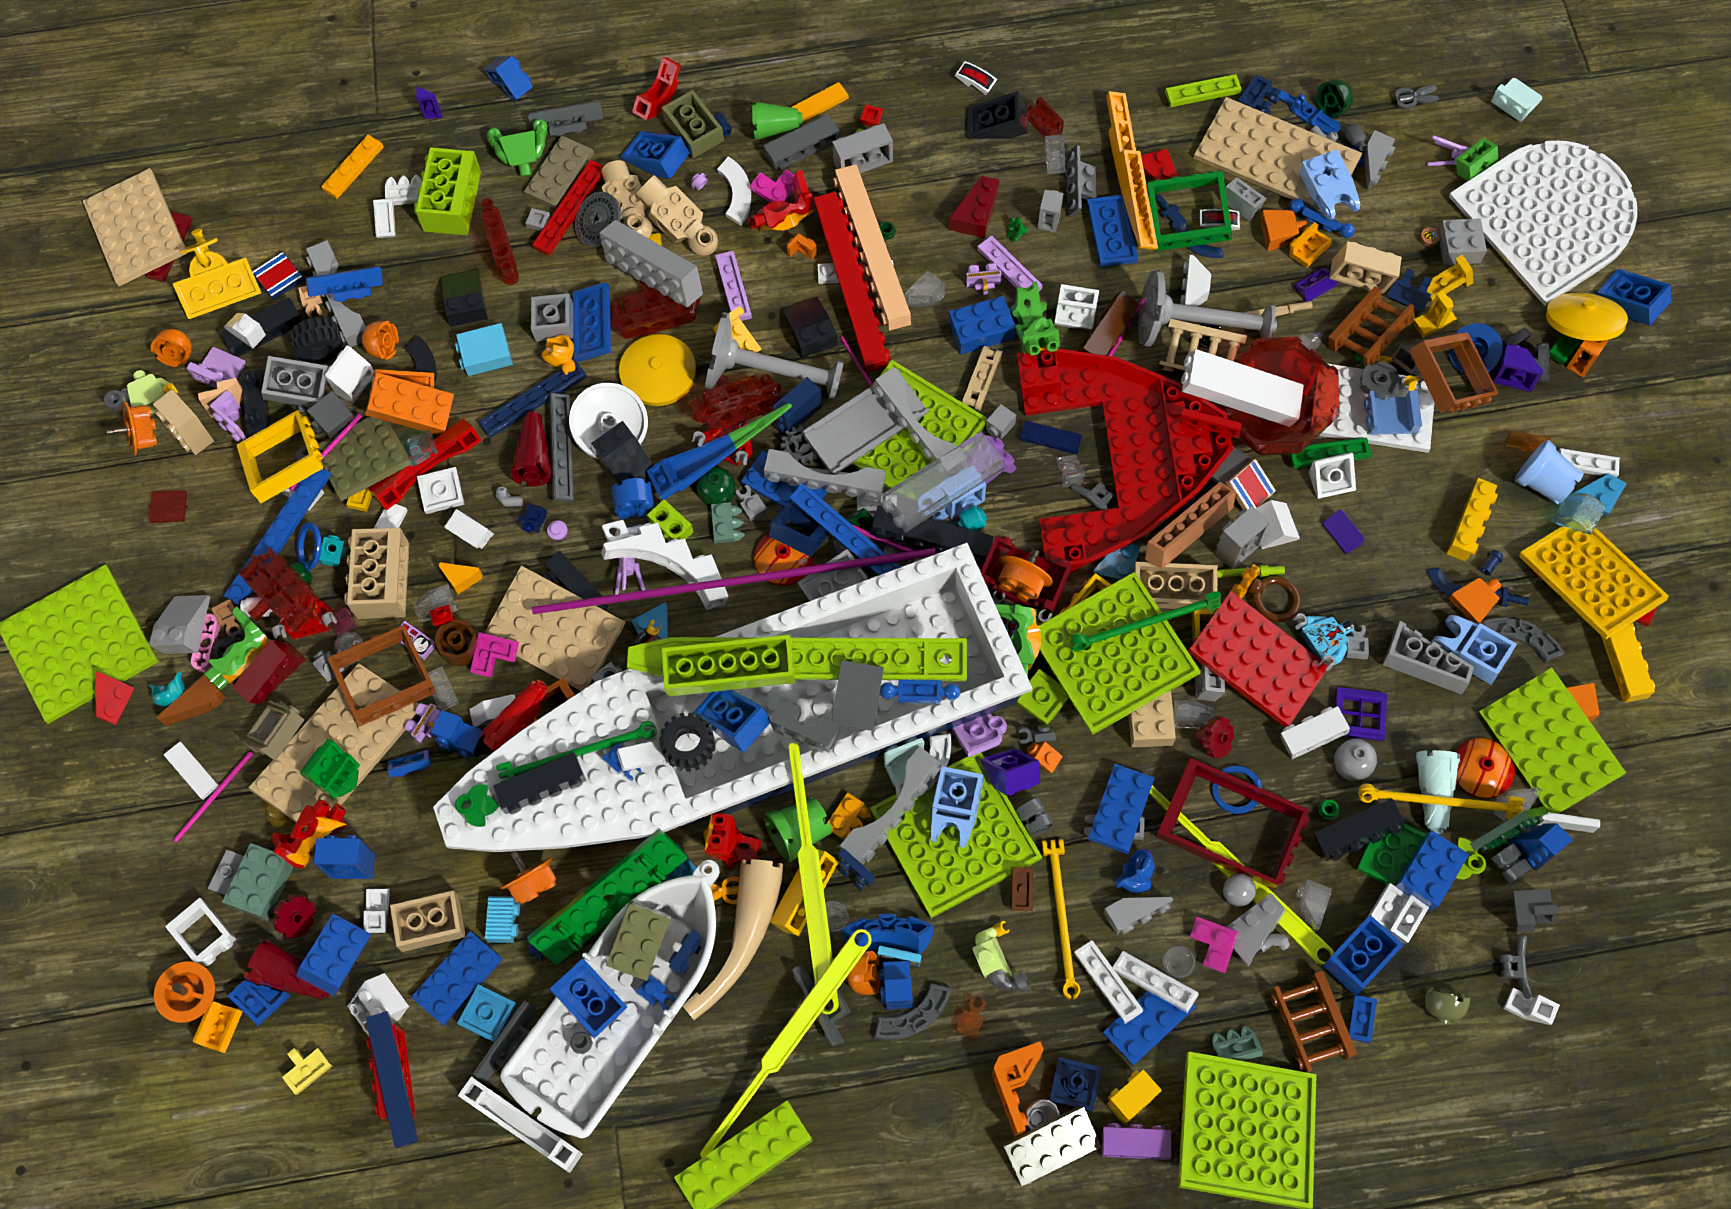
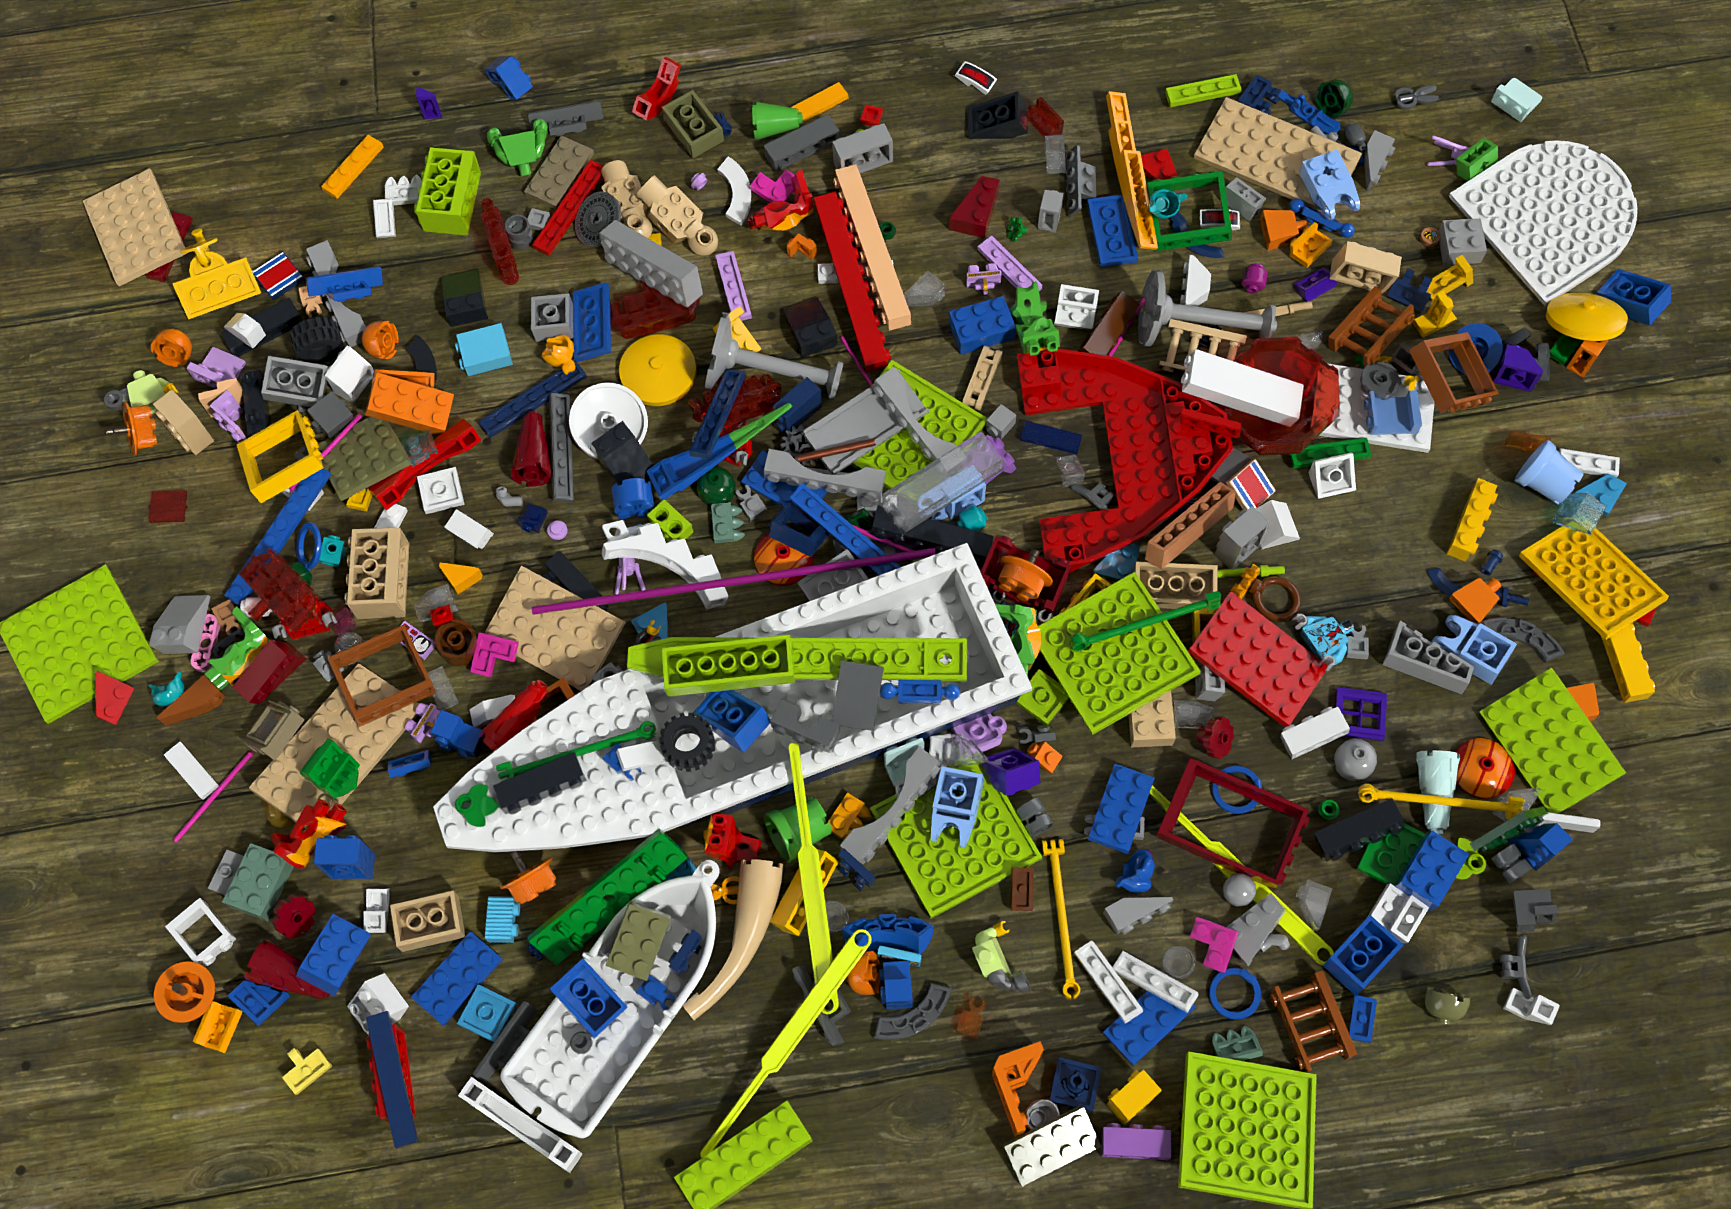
(519, 231): none -> dark grey wheel
(656, 153): blue slope -> none
(717, 414): none -> dark blue tile
(836, 450): none -> copper bar
(961, 752): none -> clear slope
(1165, 203): none -> teal hair
(1246, 976): none -> blue piece
(1254, 278): none -> magenta head
(1343, 531): dark purple slope -> none

